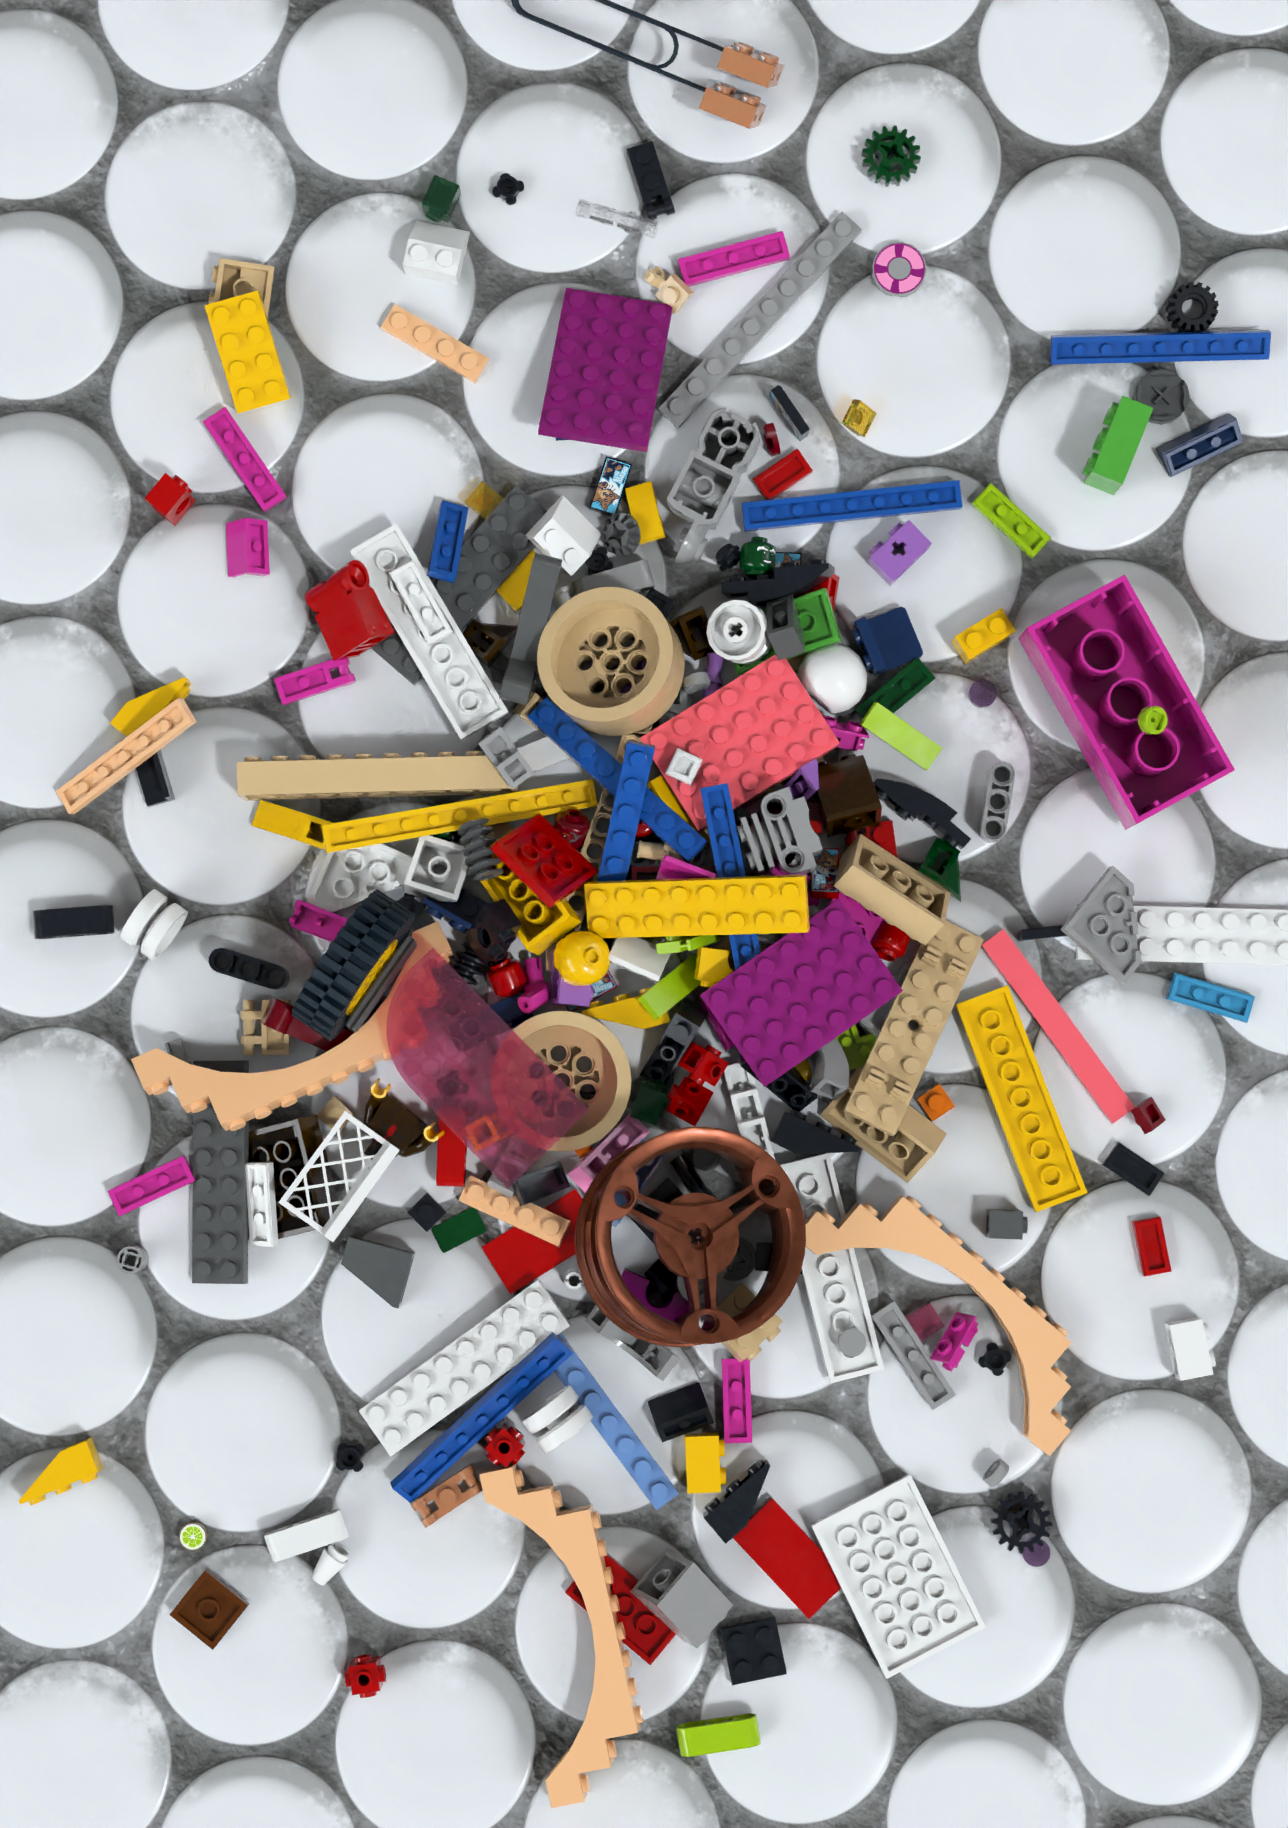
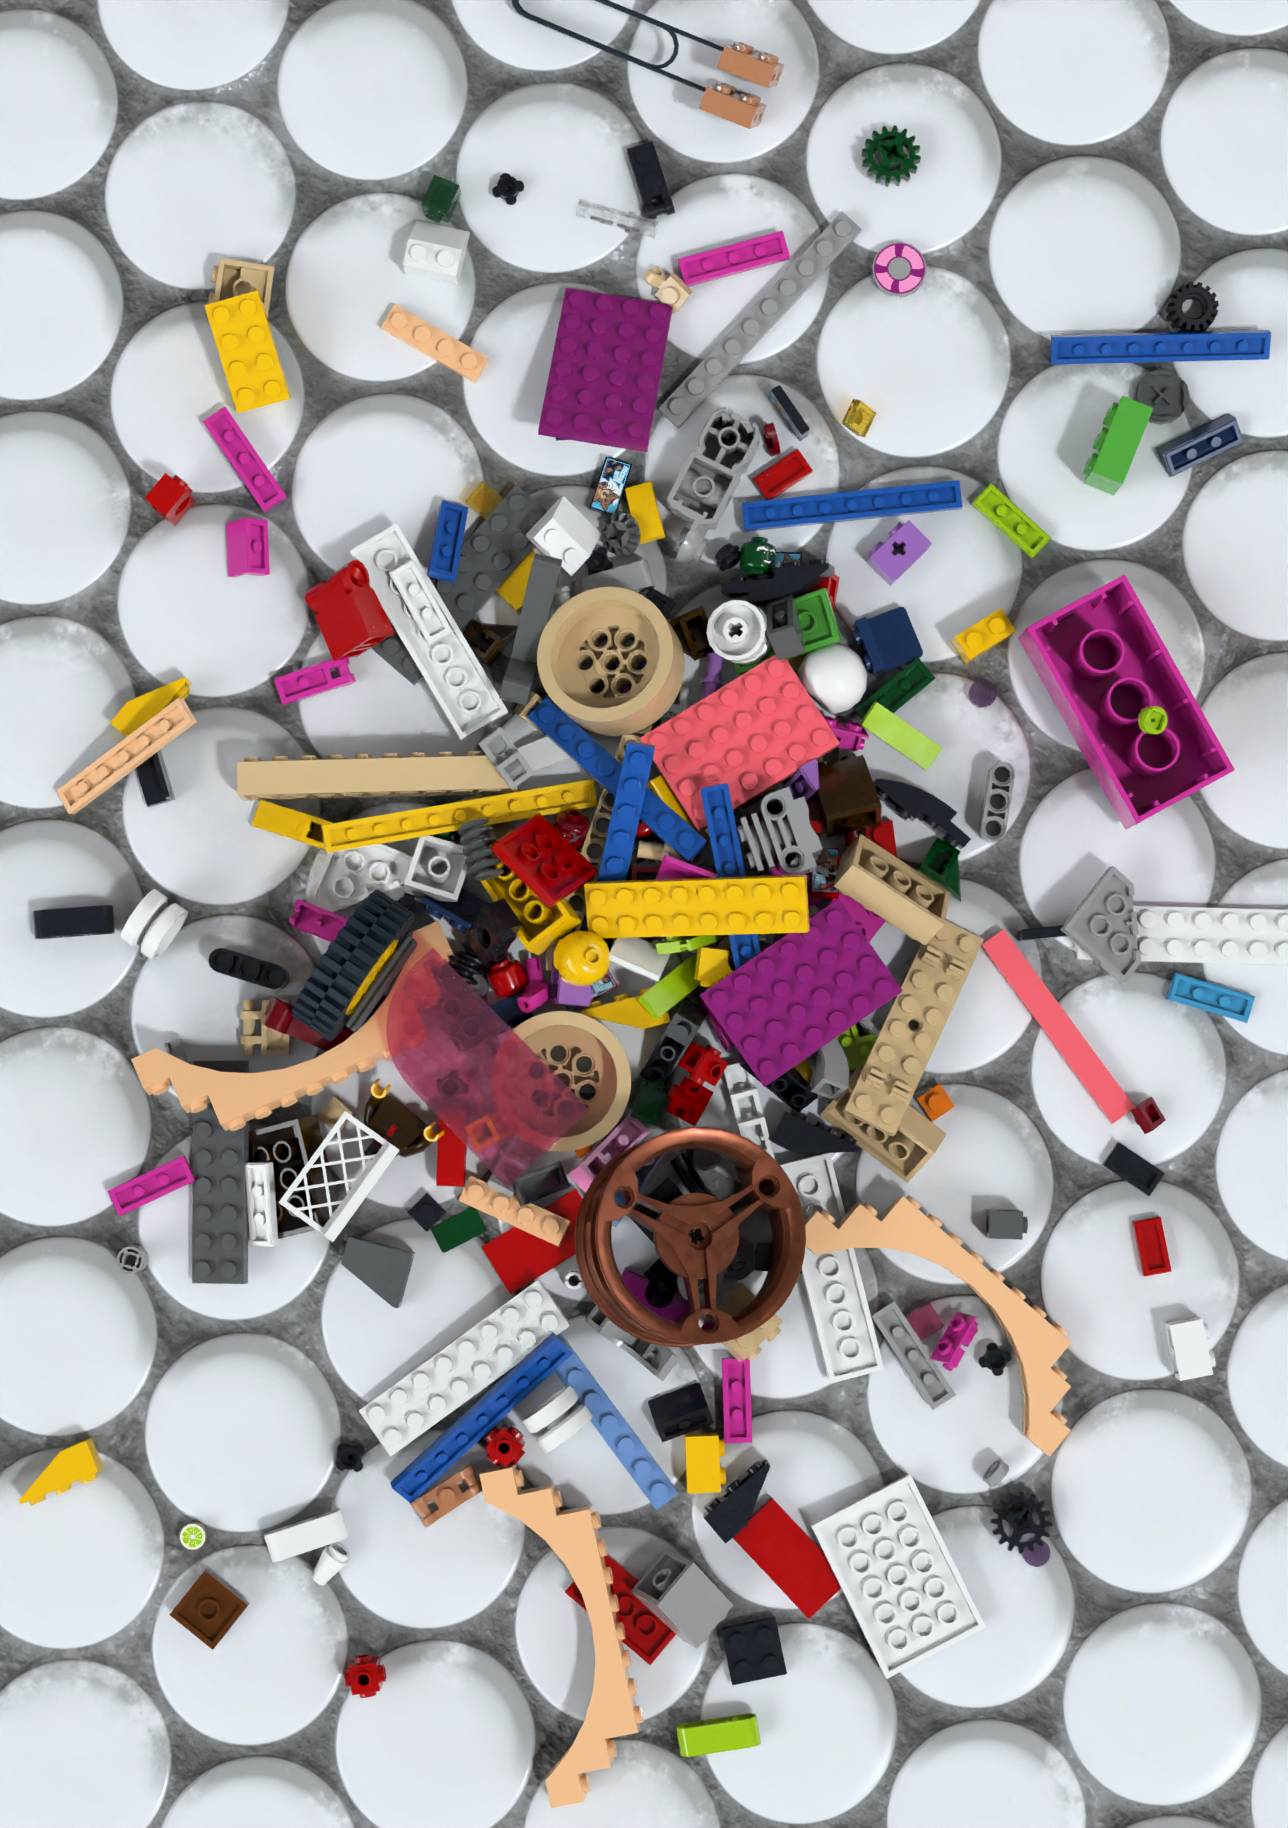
(684, 766): white tile -> none
(696, 682): light grey tile -> none
(851, 1342): light grey tile -> none
(890, 942): red head -> none
(1021, 1099): yellow plate -> none

